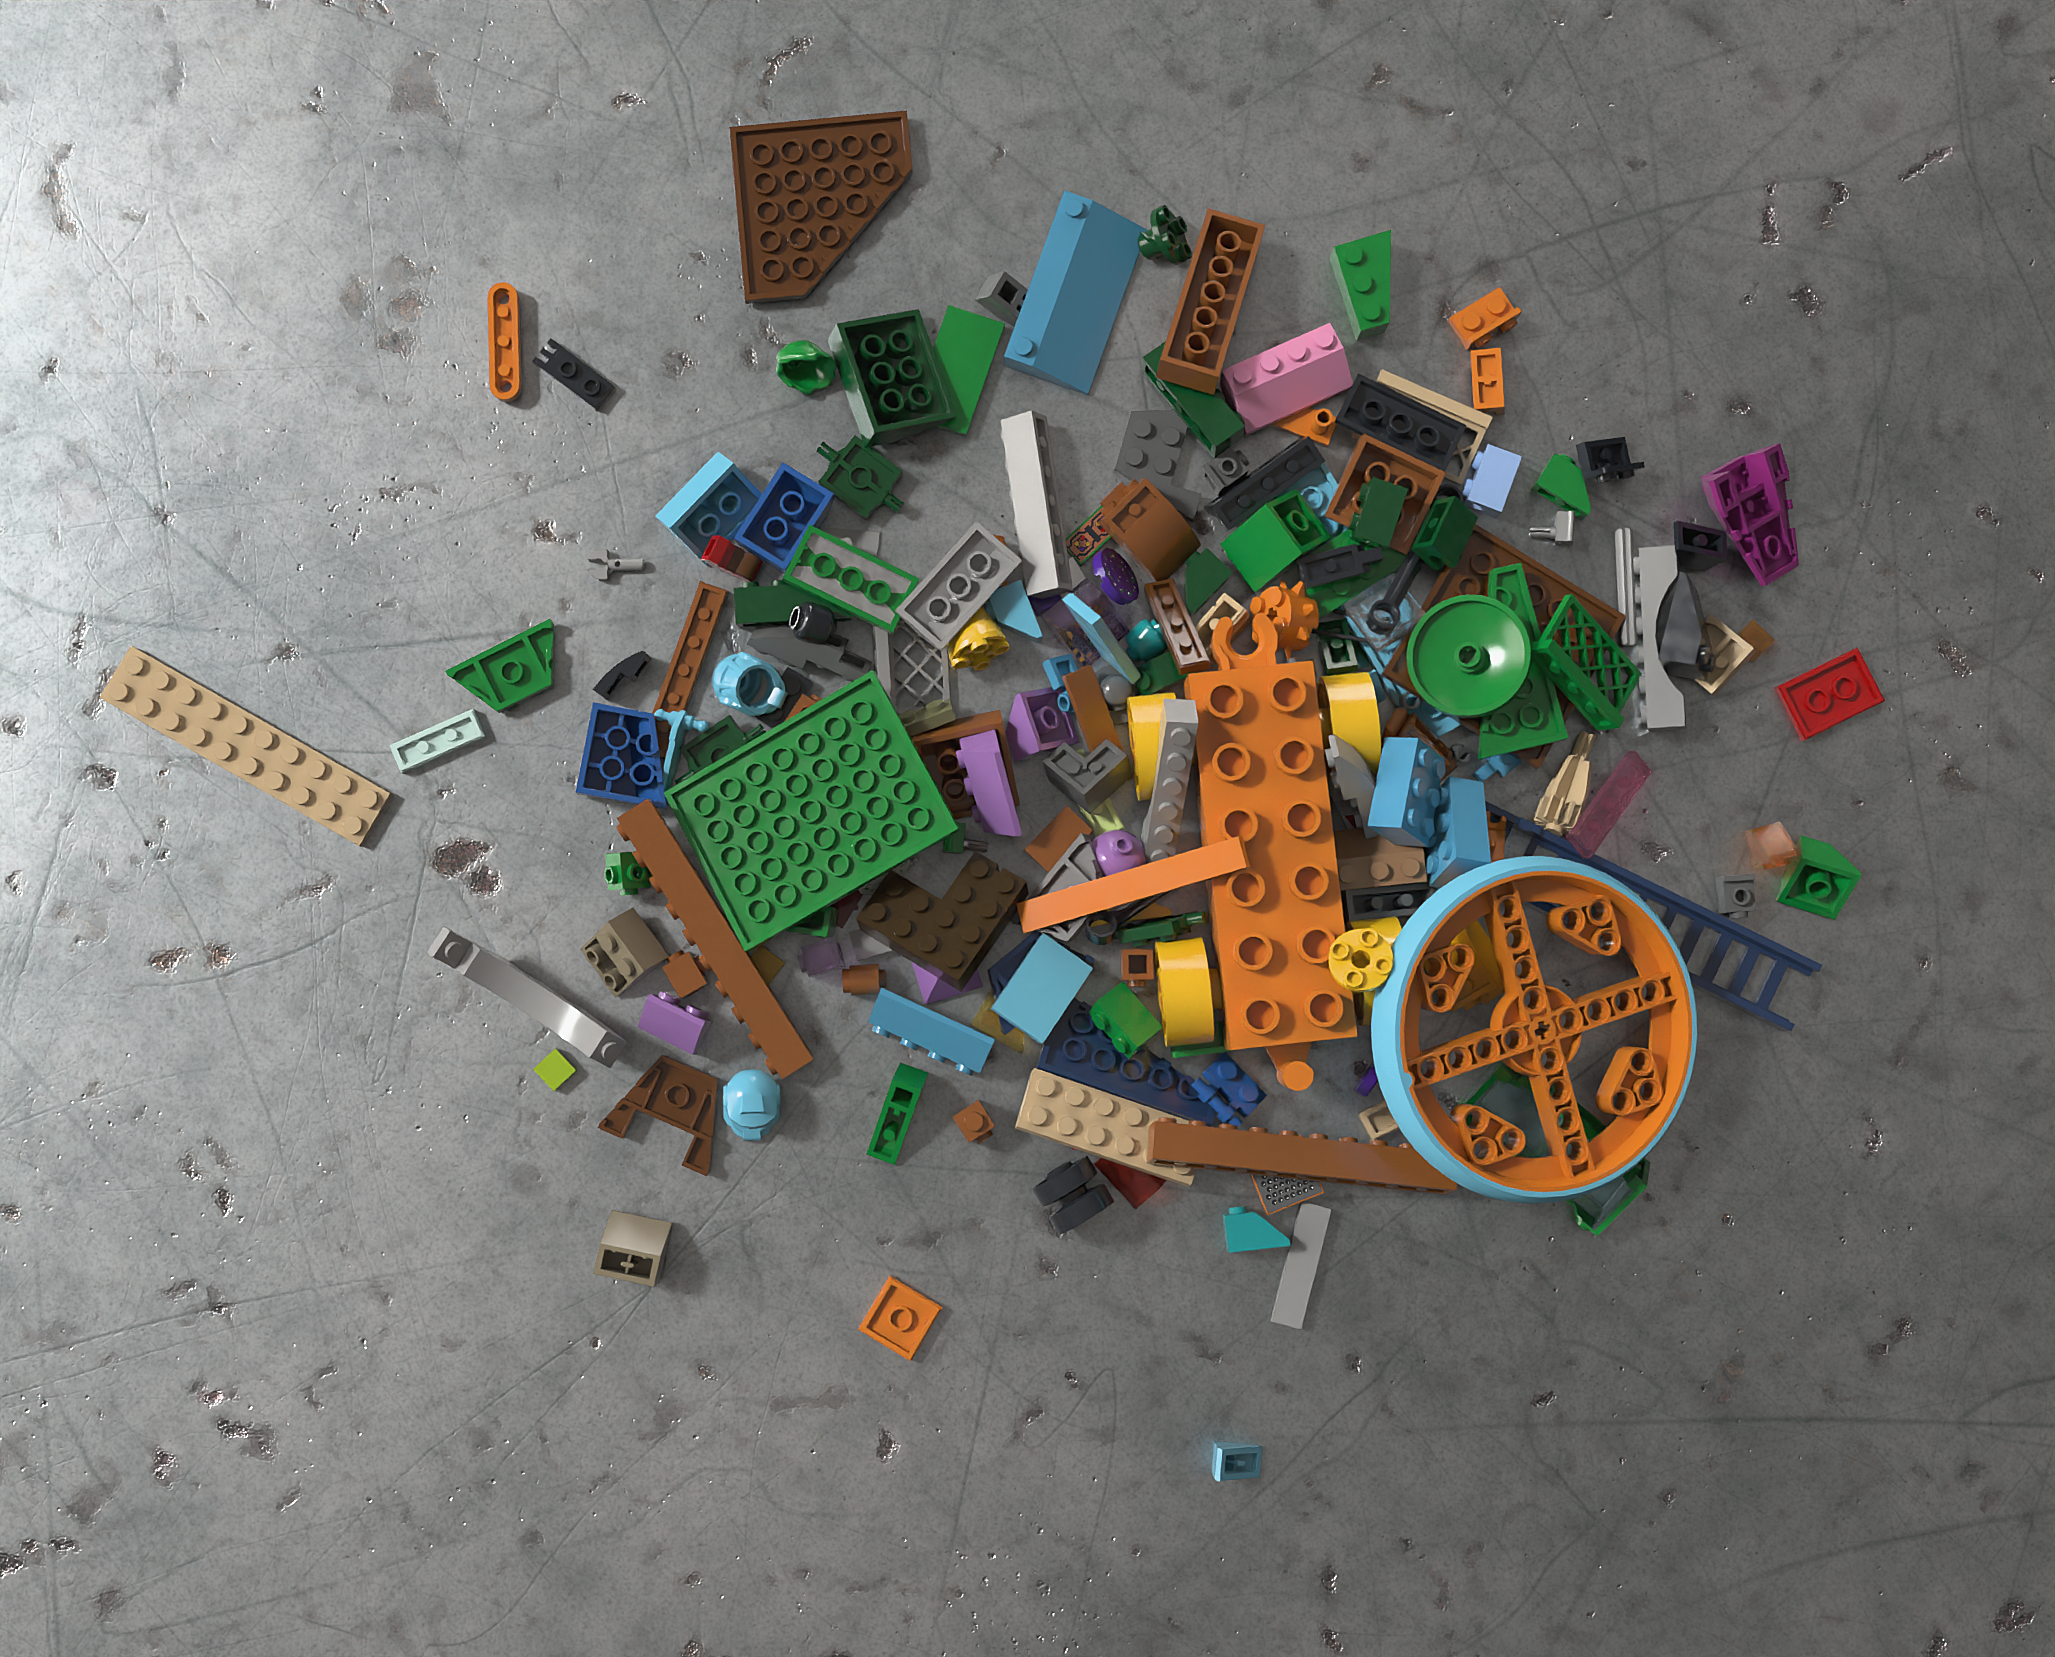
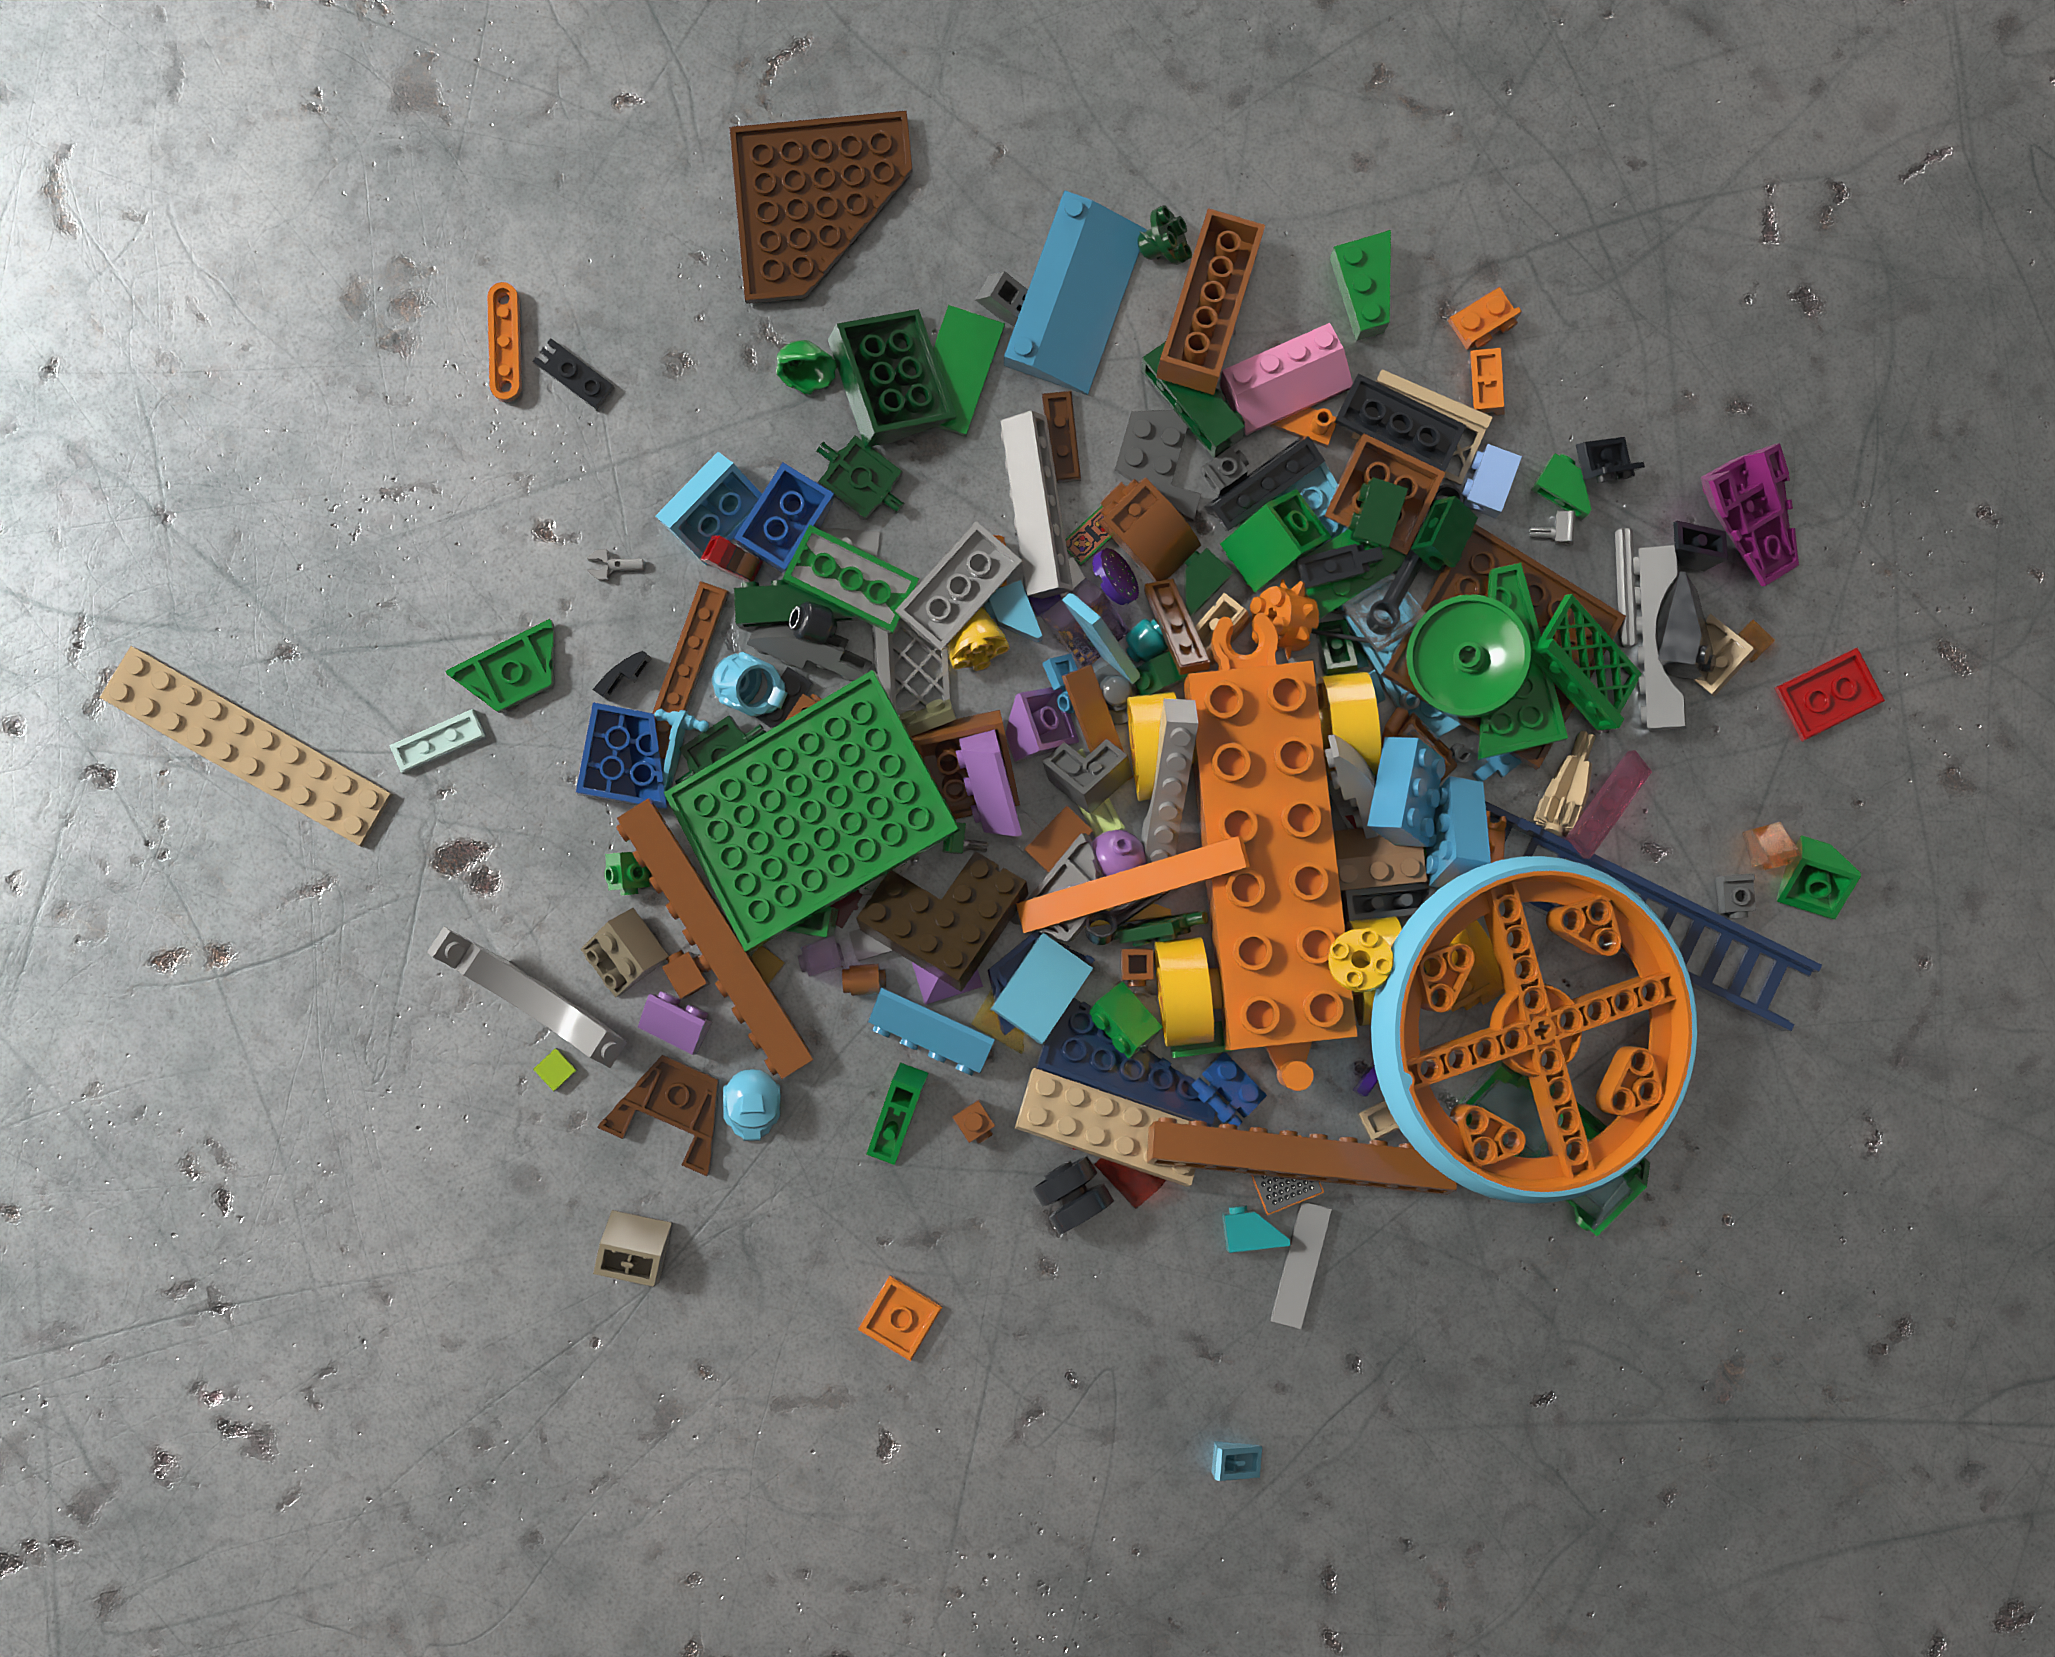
(1062, 433): none -> reddish brown tile

